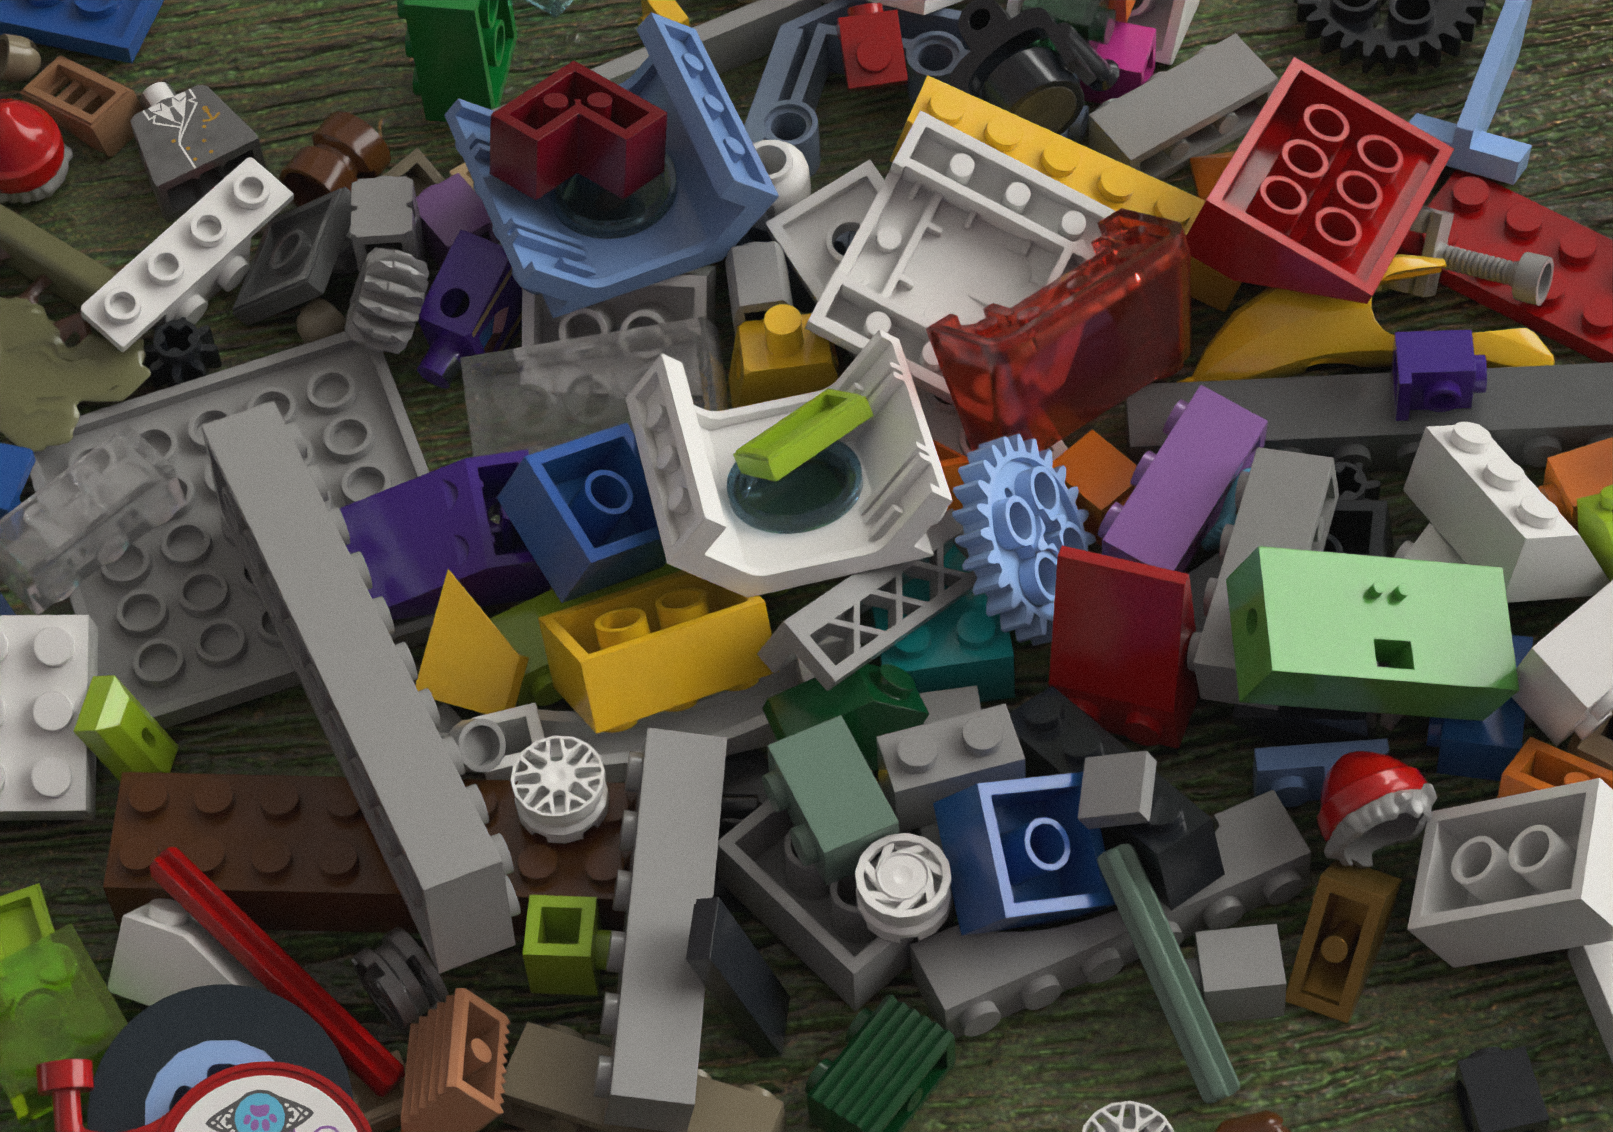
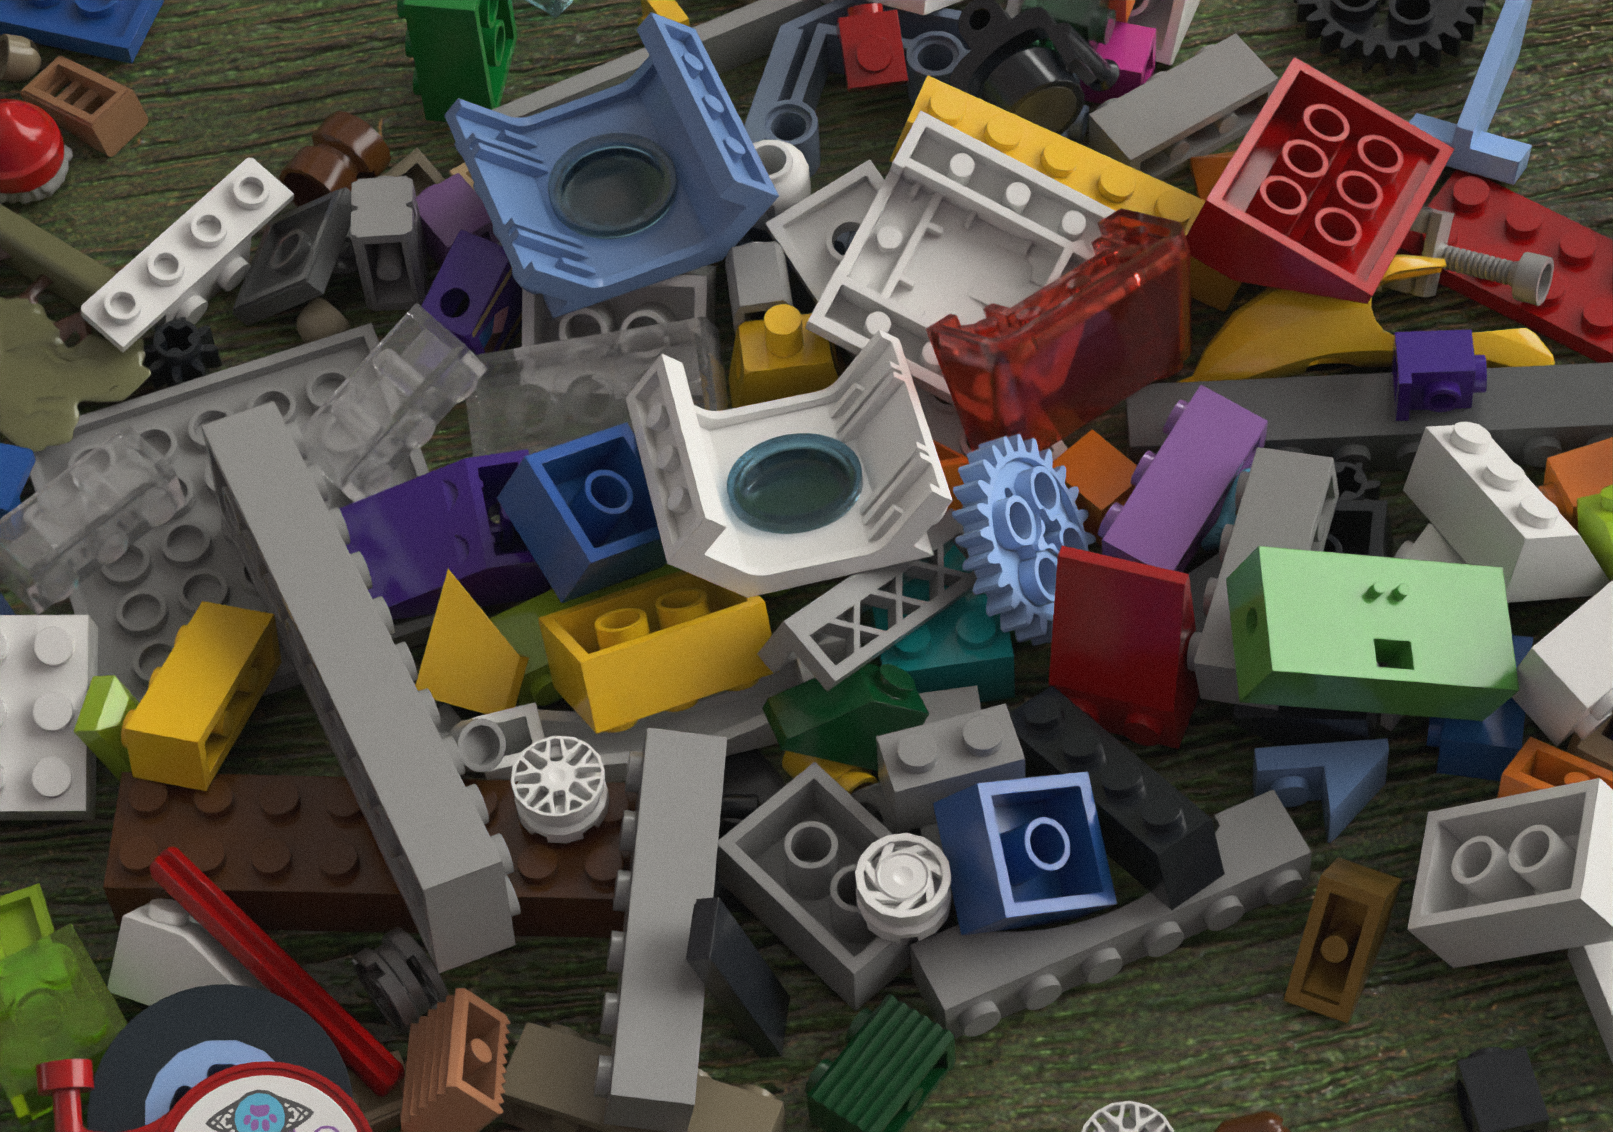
(189, 144): flat silver torso -> none
(202, 695): none -> yellow brick
(386, 300): light grey gear -> none
(390, 404): none -> clear brick
(564, 945): lime brick -> none
(577, 126): dark red brick -> none
(802, 434): lime tile -> none
(828, 798): sand green brick -> none
(1117, 789): light grey tile -> none
(1168, 973): sand green axle -> none
(1240, 972): light grey brick -> none
(1370, 805): hair -> none

